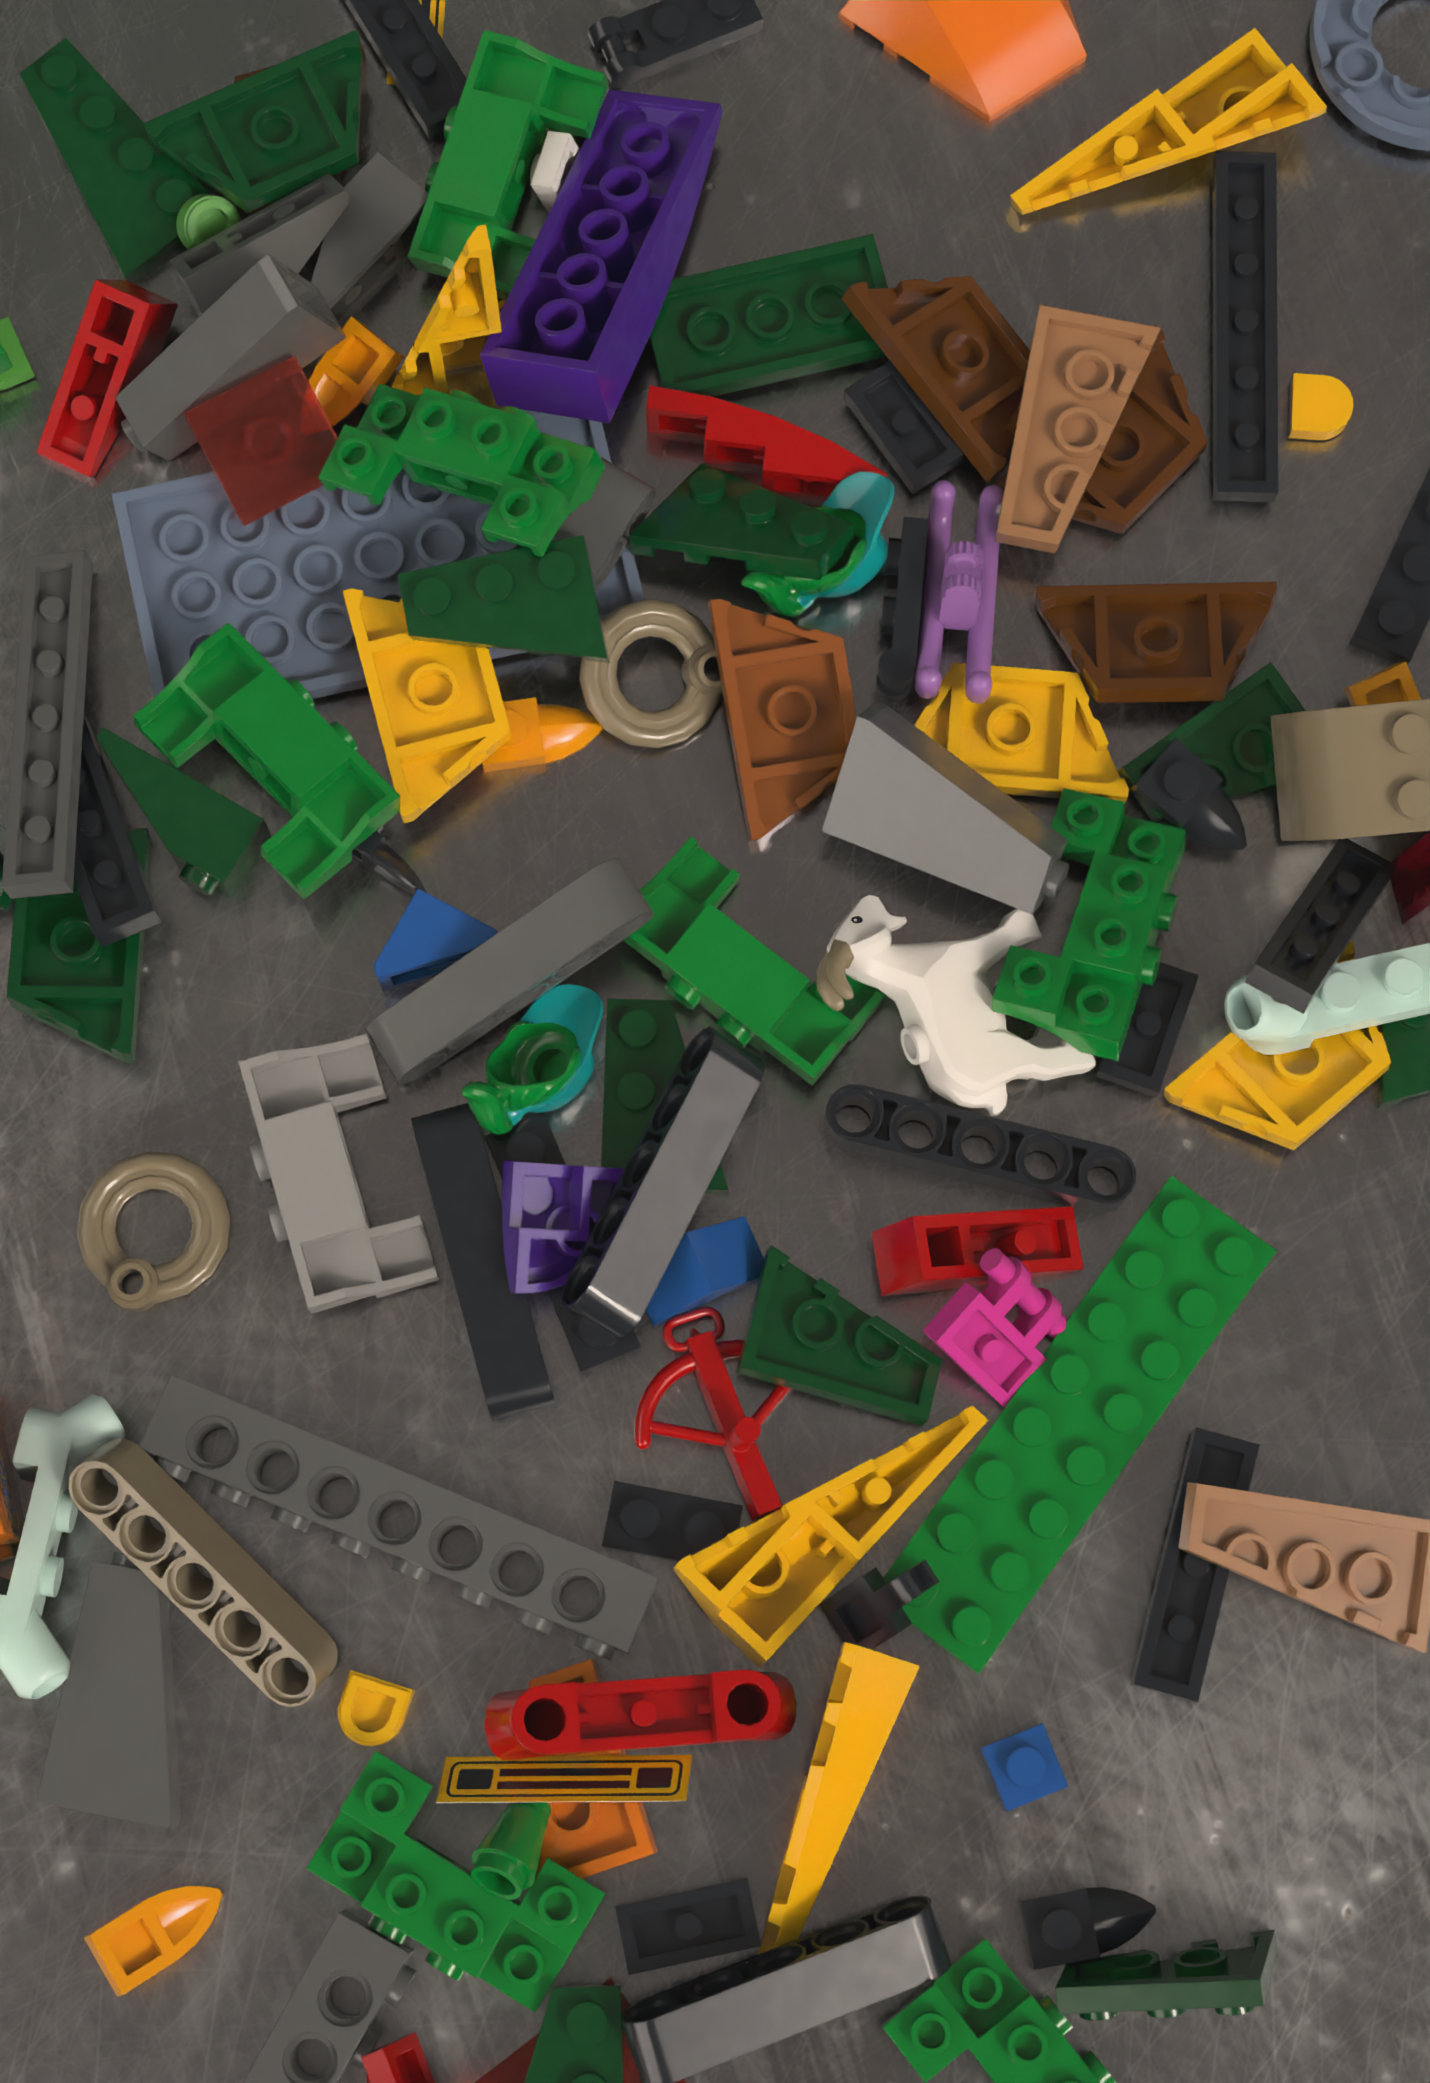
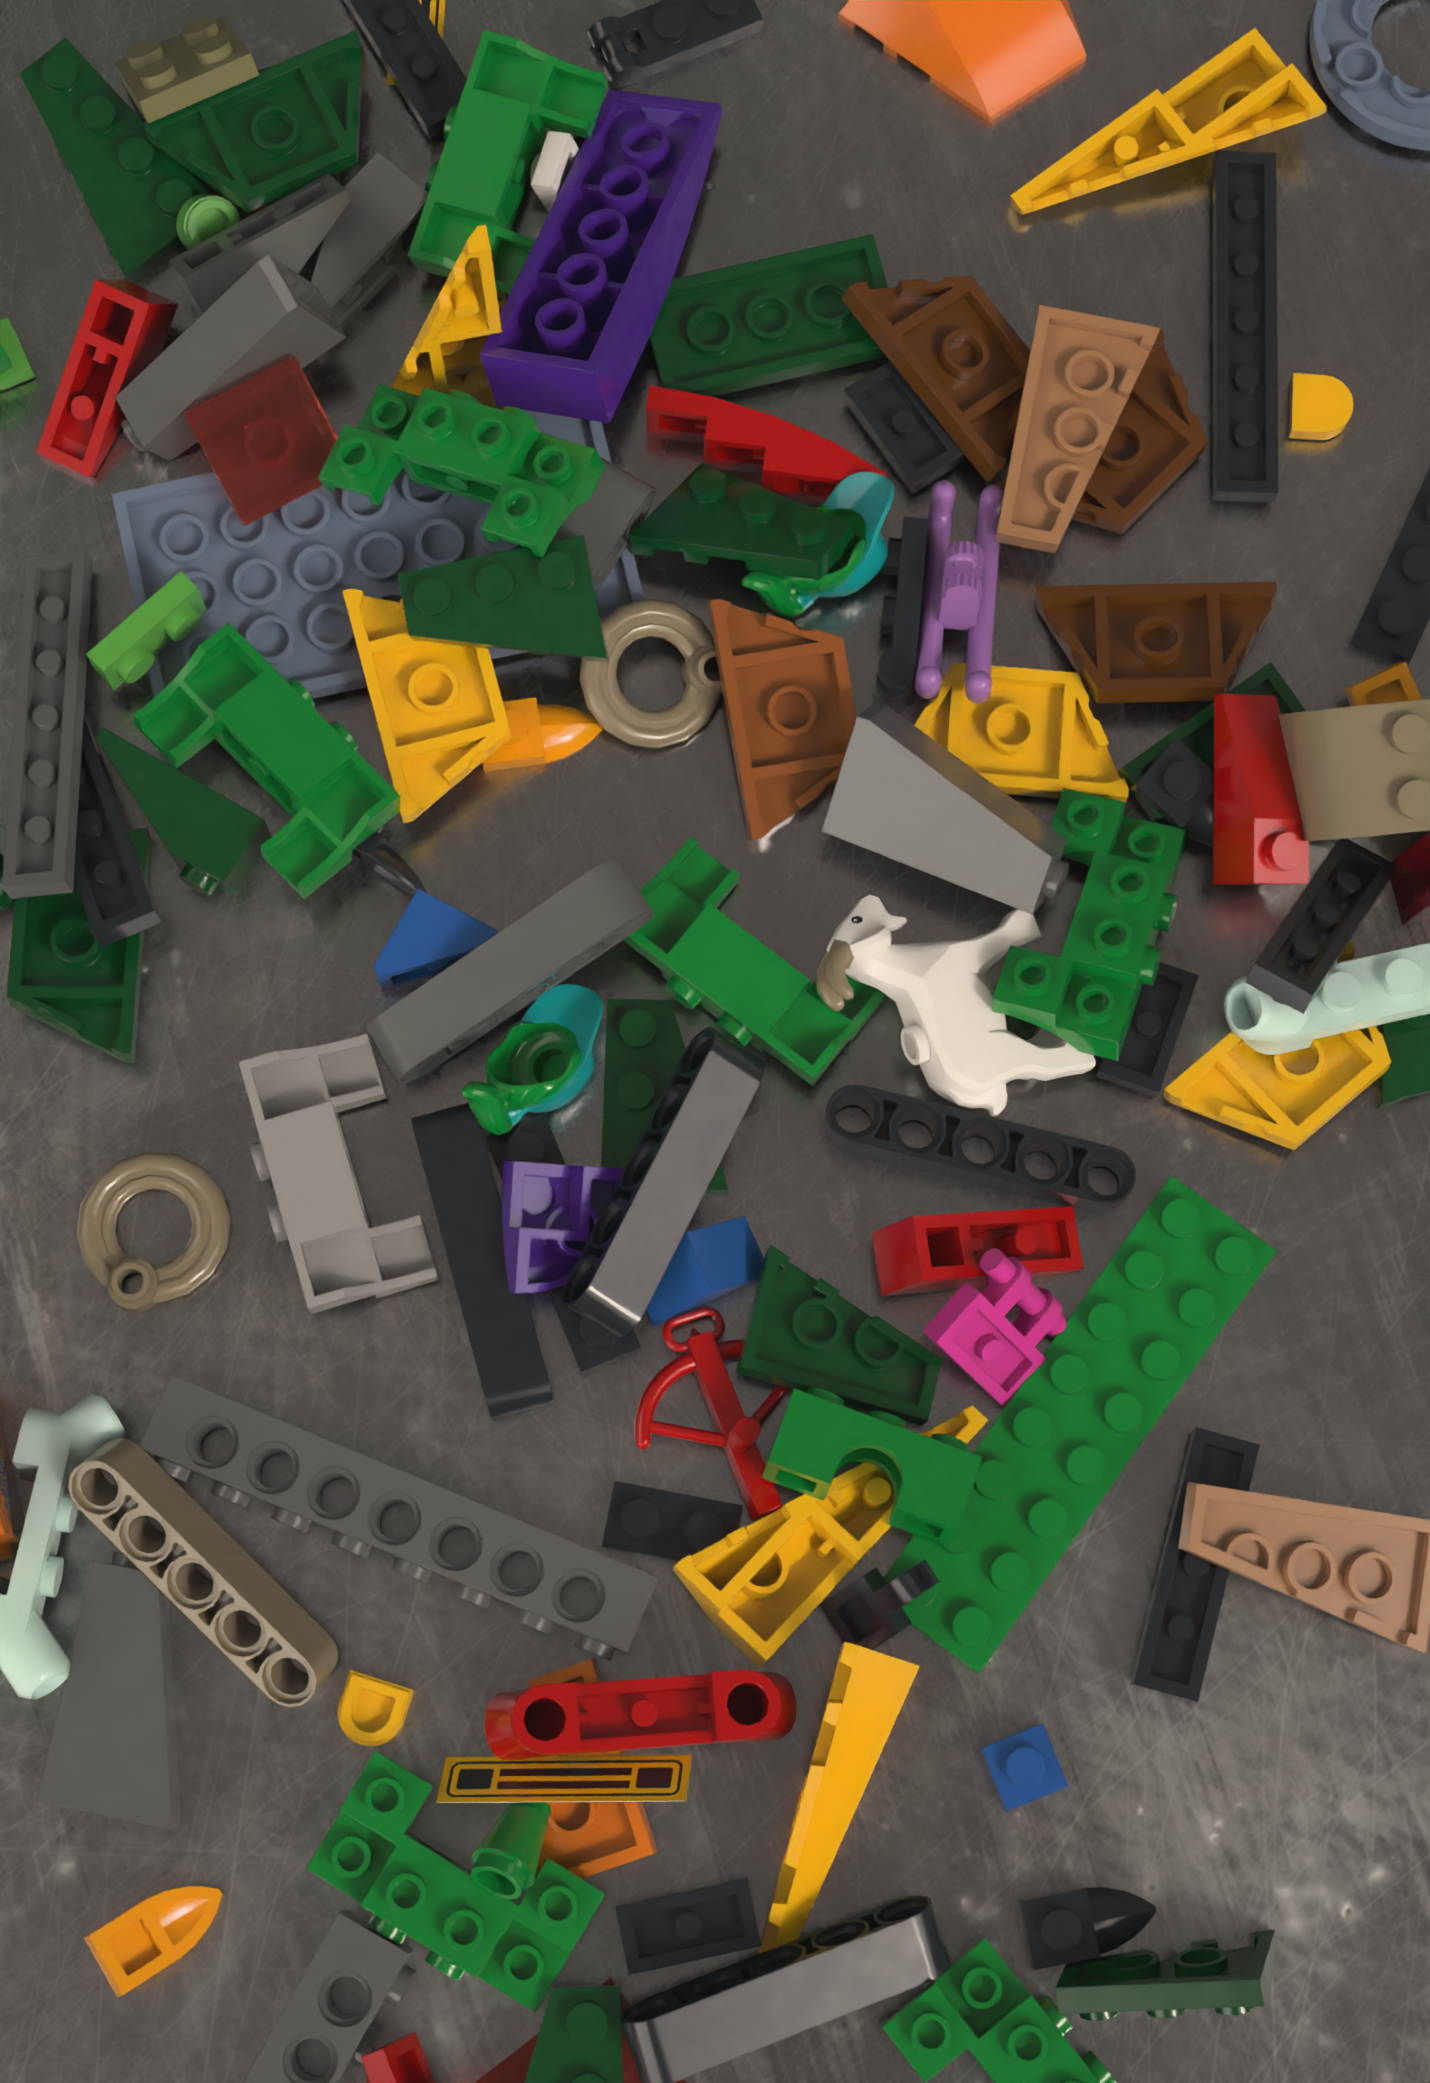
(131, 646): none -> bright green plate
(185, 67): none -> olive plate
(353, 370): light orange plate -> none
(927, 1474): none -> green arch
(1254, 797): none -> red slope

